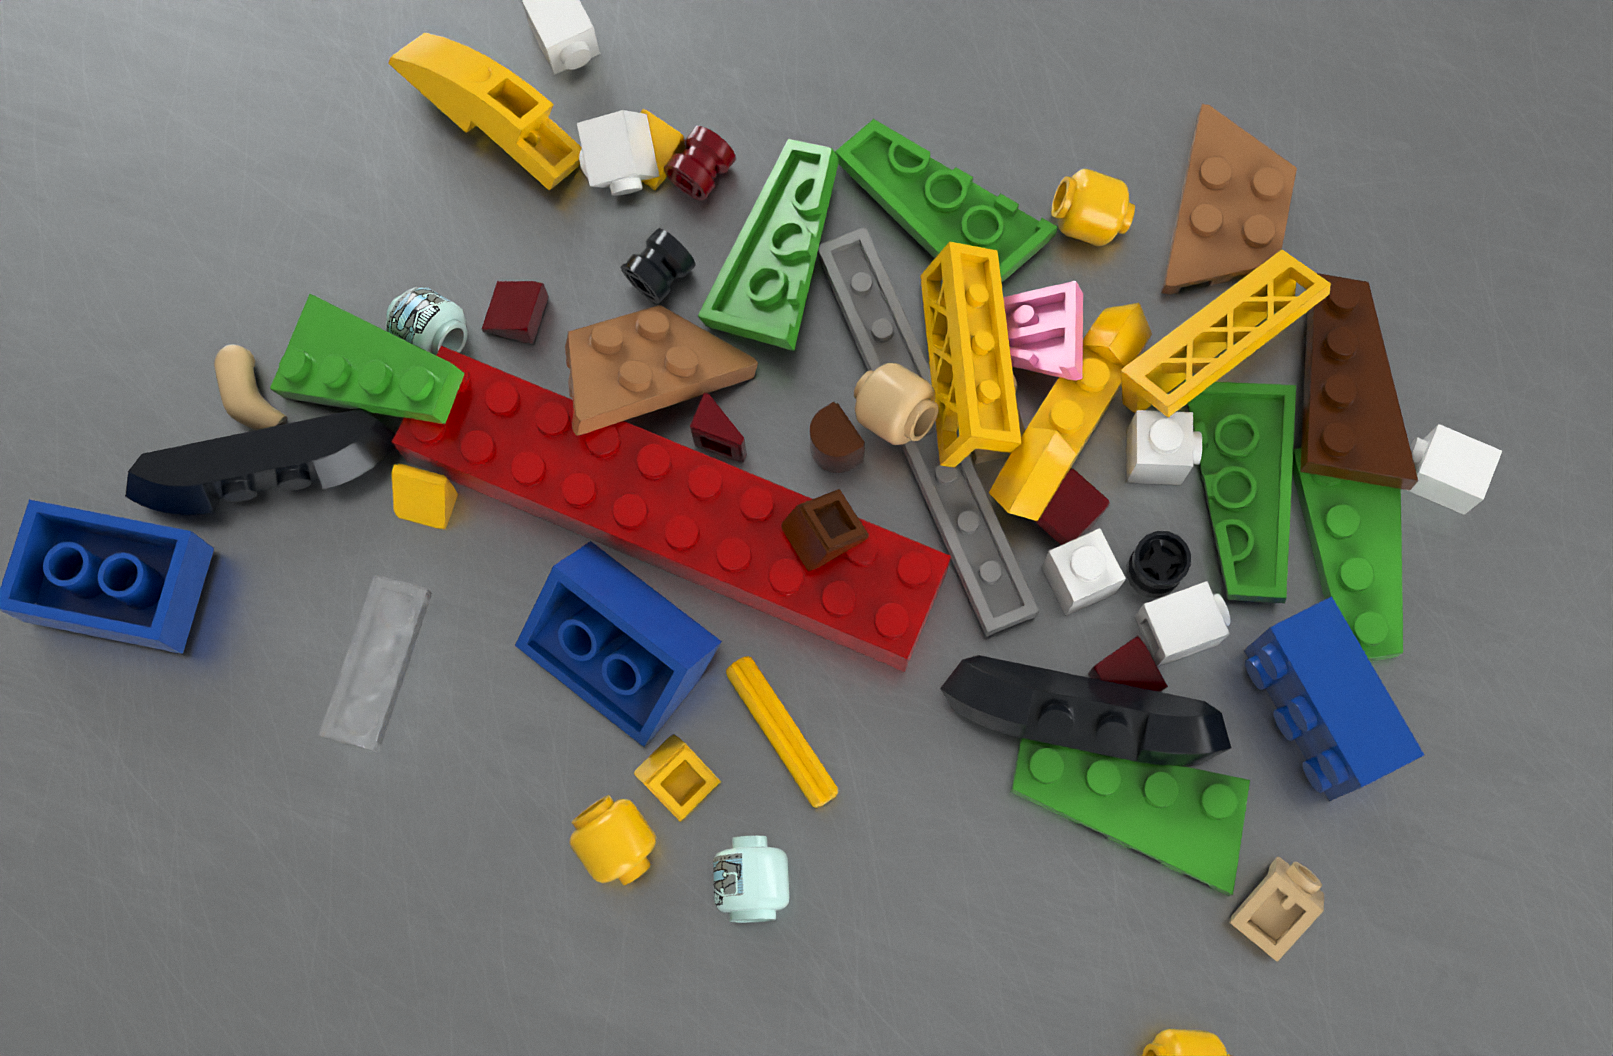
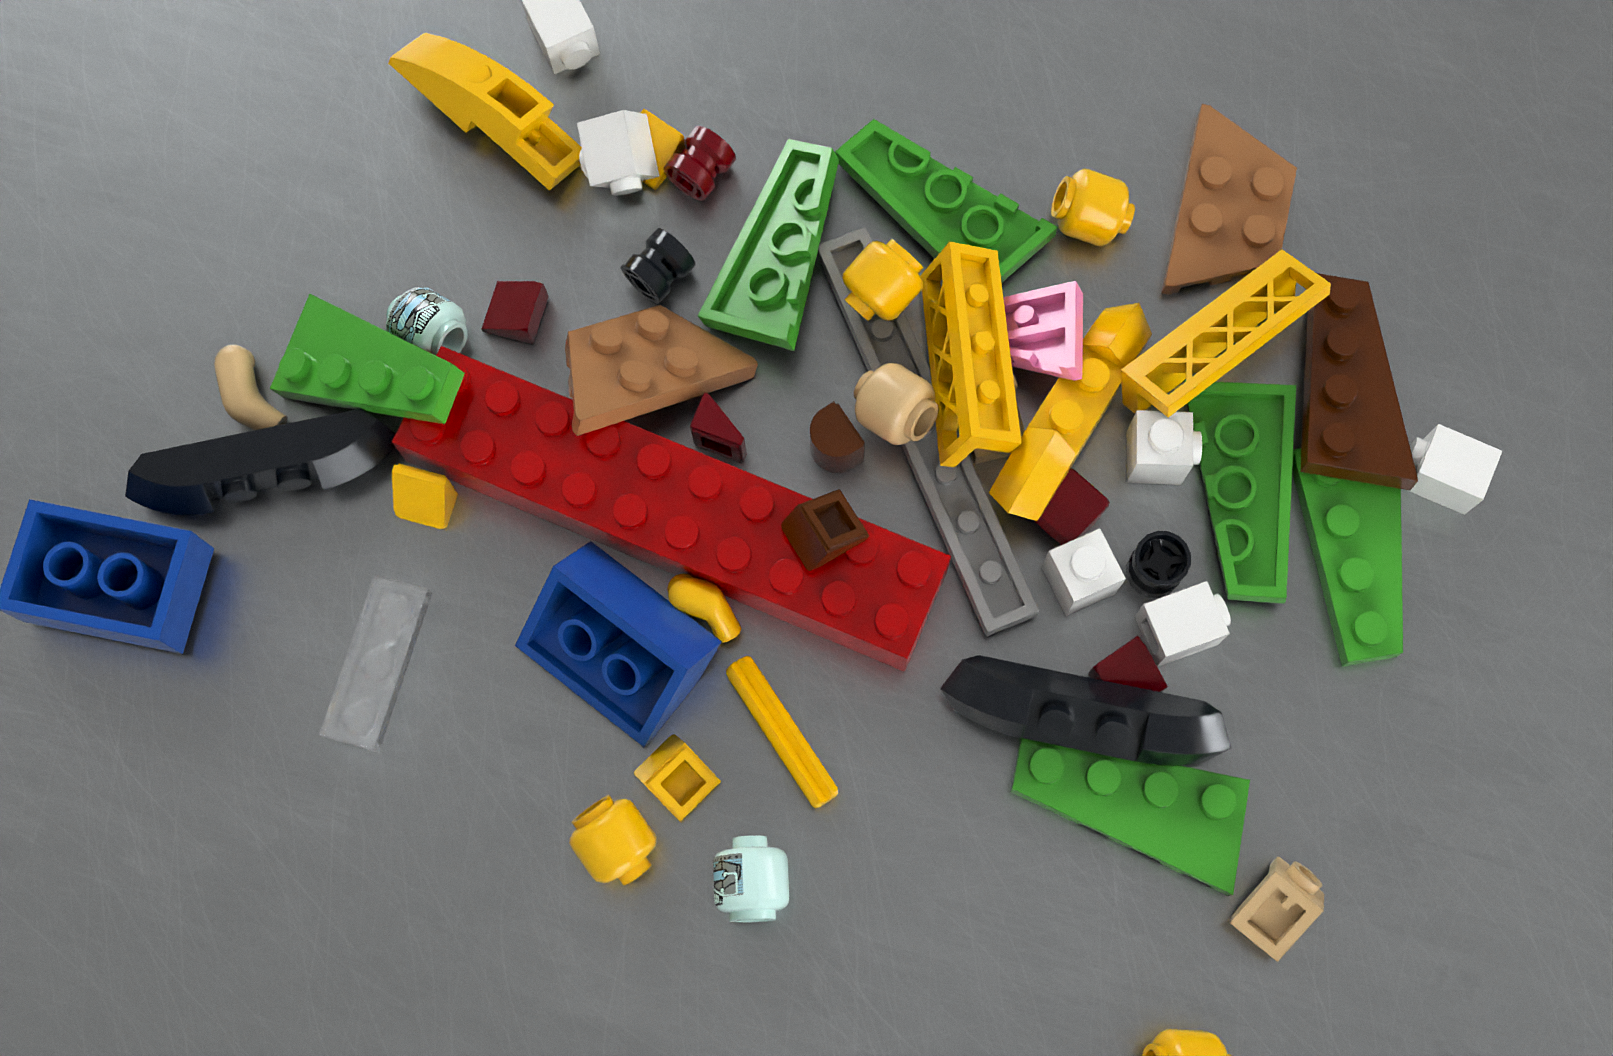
(705, 602): none -> yellow arm
(882, 280): none -> yellow head
(1330, 700): blue brick -> none

